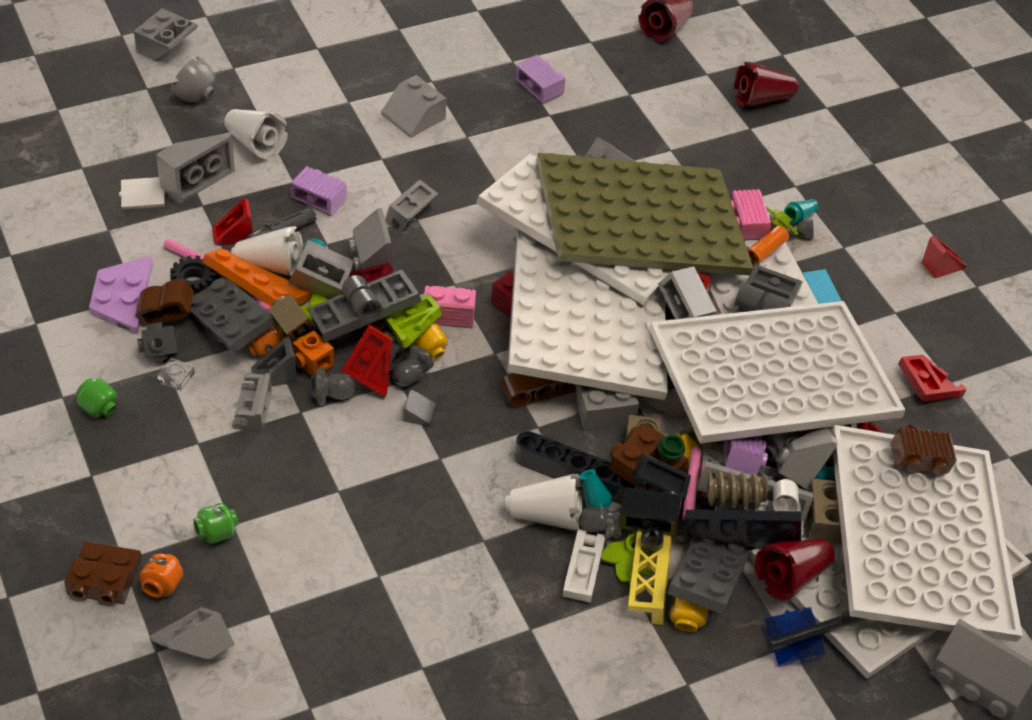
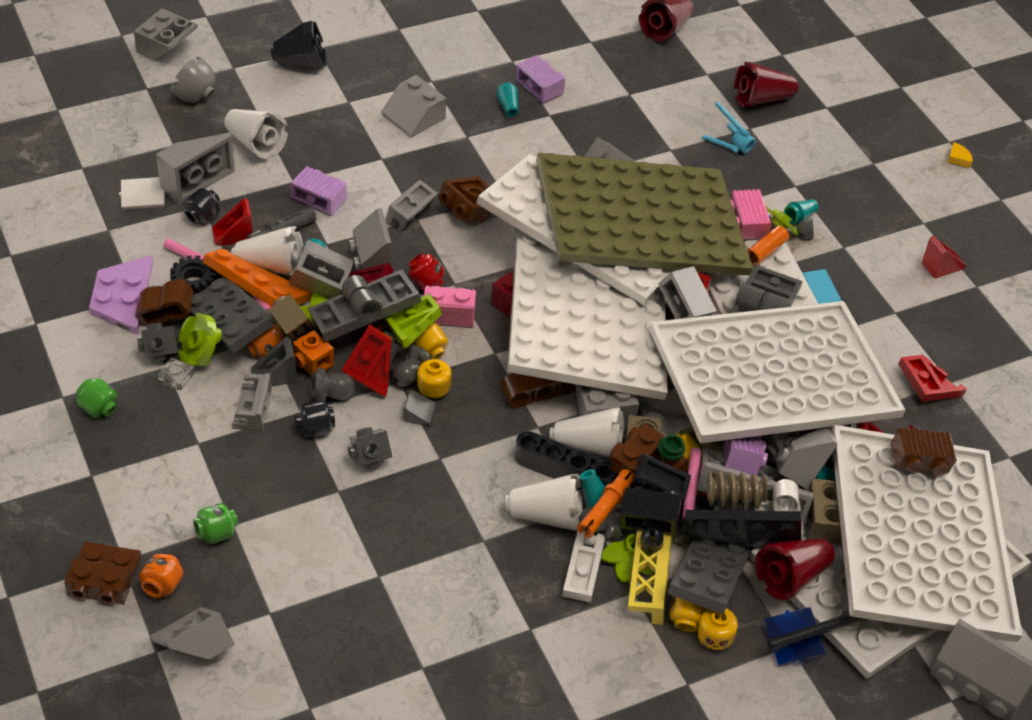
(198, 339): none -> lime plate
(202, 206): none -> black head
(300, 47): none -> black cone
(315, 419): none -> black head
(378, 445): none -> dark grey brick
(426, 271): none -> red head
(434, 378): none -> yellow head
(462, 198): none -> reddish brown plate
(508, 98): none -> teal cone
(592, 432): none -> white cone
(611, 496): none -> orange pin
(717, 629): none -> yellow head
(742, 139): none -> medium azure plant
(960, 156): none -> yellow tile

